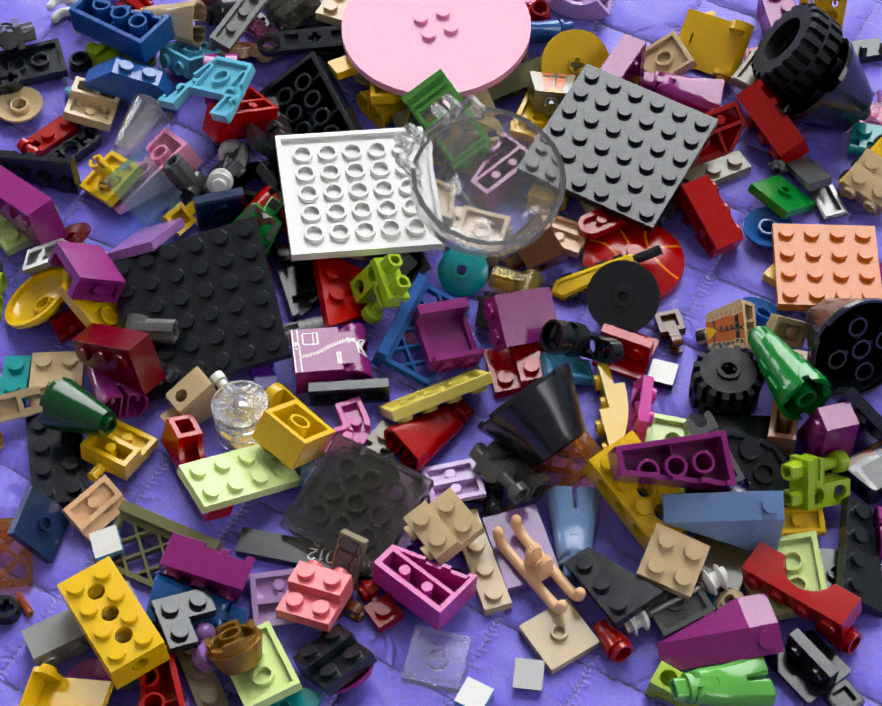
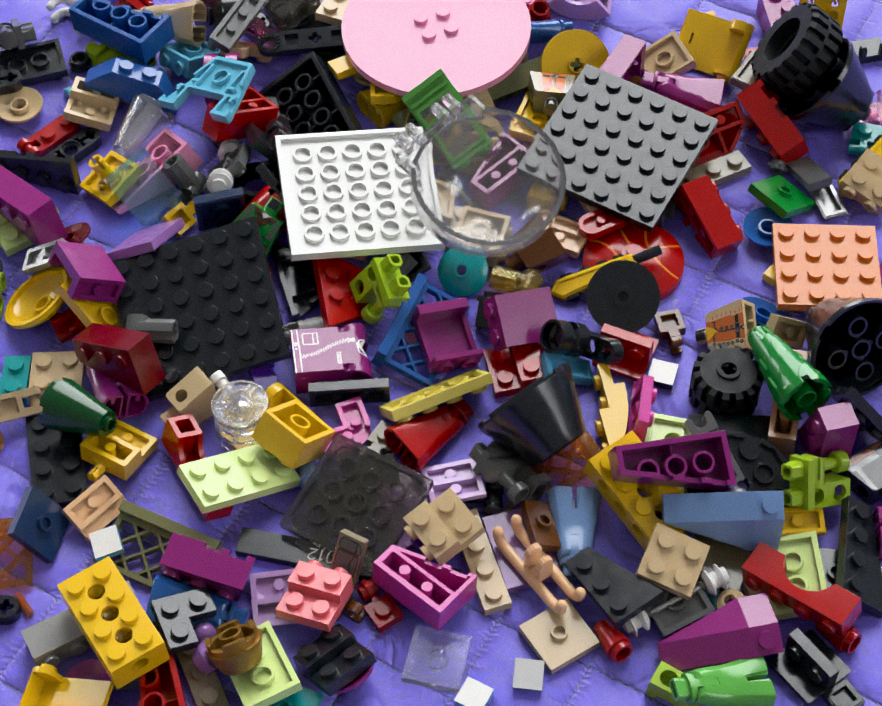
(540, 525): none -> reddish brown plate

